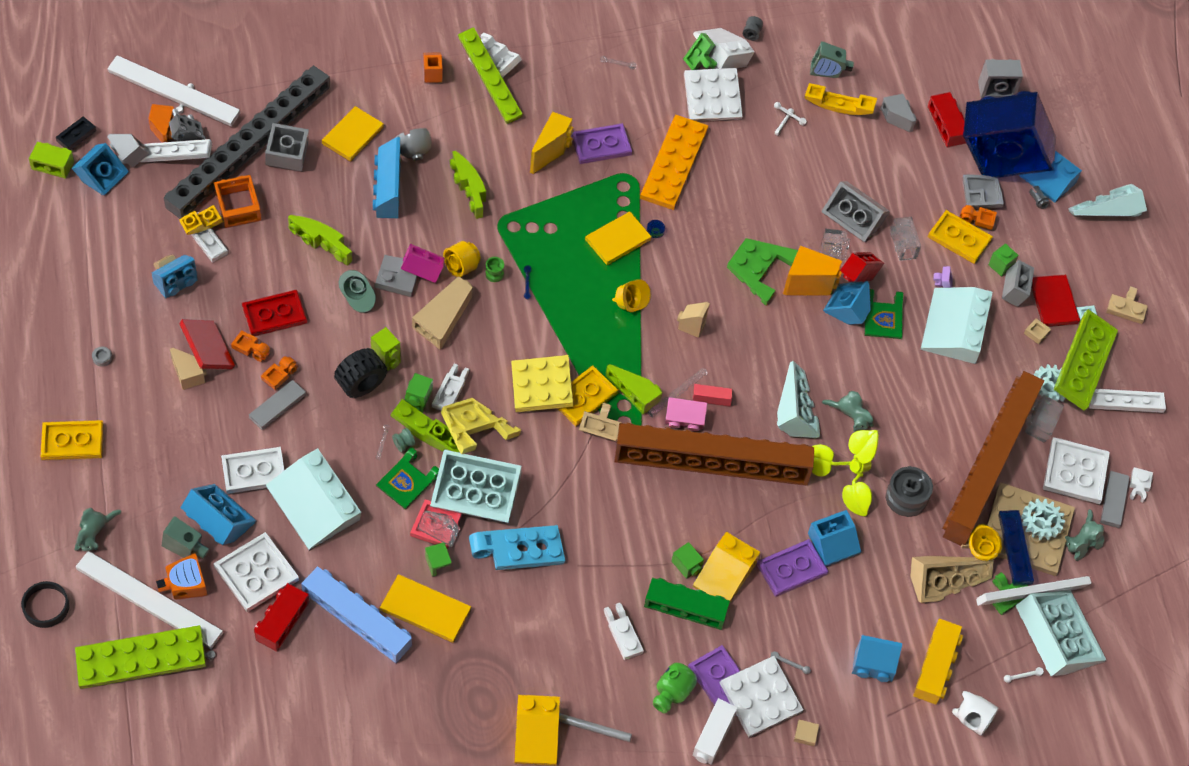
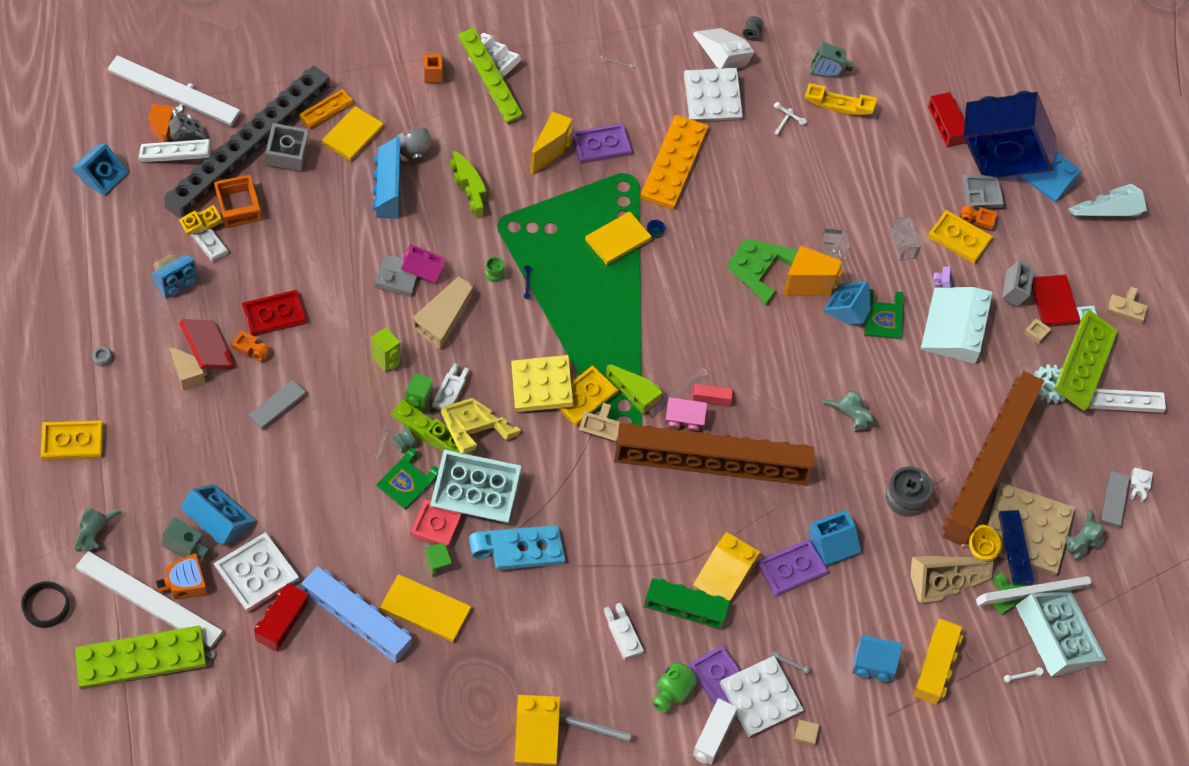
(51, 159): lime brick -> none
(76, 133): black plate -> none
(128, 147): light grey slope -> none
(251, 469): white plate -> none
(277, 375): orange plate -> none
(314, 499): light aqua slope -> none
(317, 233): lime slope -> none
(326, 109): none -> light orange tile
(357, 290): sand green piece -> none
(360, 373): black tyre -> none
(439, 526): clear slope -> none
(463, 256): yellow piece -> none
(633, 295): yellow piece -> none
(687, 560): bright green brick -> none
(693, 318): tan slope -> none
(699, 53): bright green plate -> none
(795, 406): light aqua wedge -> none
(855, 211): light grey slope -> none
(861, 267): red brick -> none
(864, 446): neon yellow plant -> none
(898, 112): light grey slope -> none
(975, 712): white piece -> none
(1000, 78): light grey brick -> none
(1003, 259): bright green brick -> none
(1041, 200): dark grey pin -> none
(1042, 520): light aqua gear -> none
(1044, 418): clear brick -> none
(1076, 470): white plate -> none

